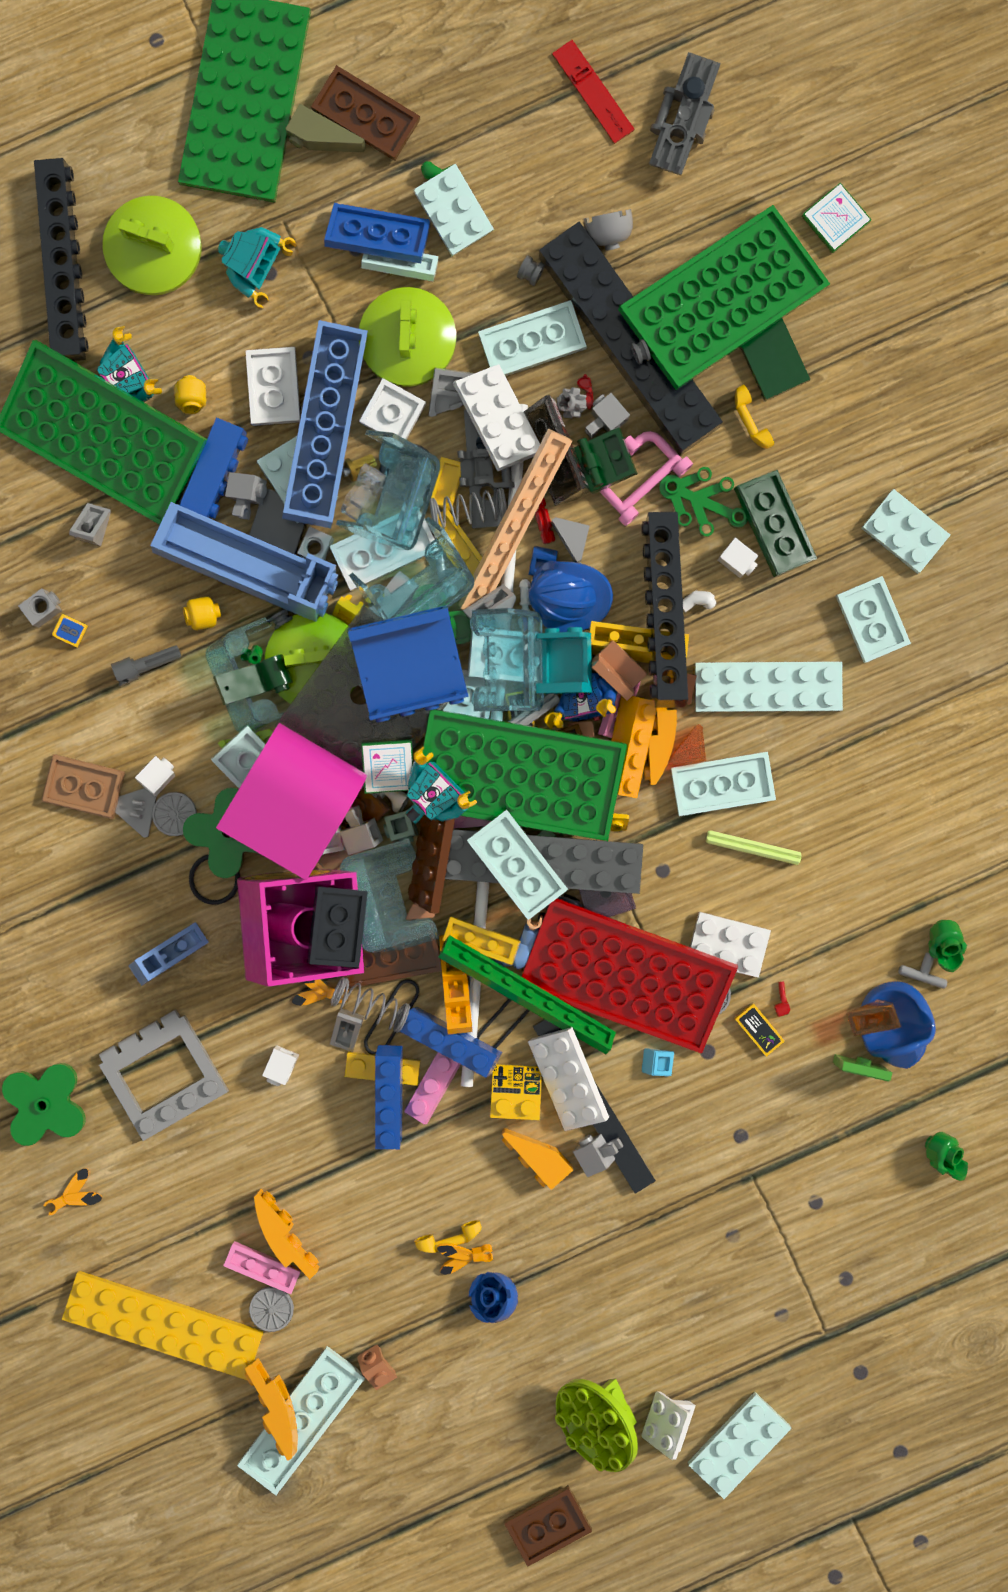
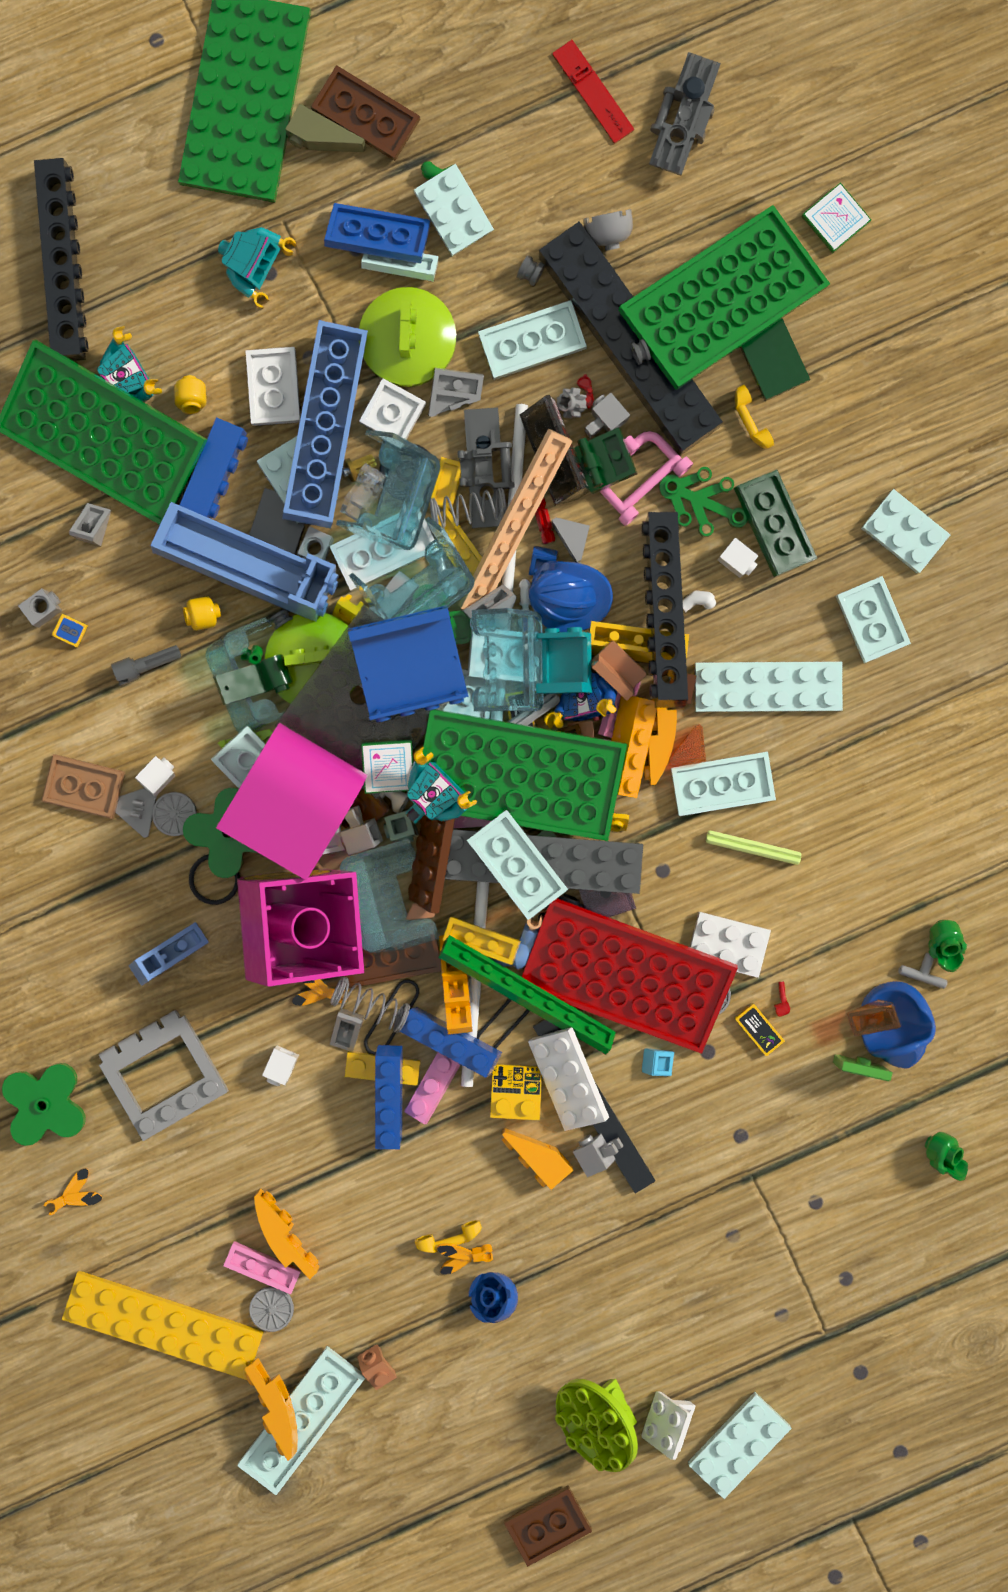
(152, 245): lime bracket -> none
(245, 490): light grey brick -> none
(337, 927): black plate -> none
(498, 417): white plate -> none

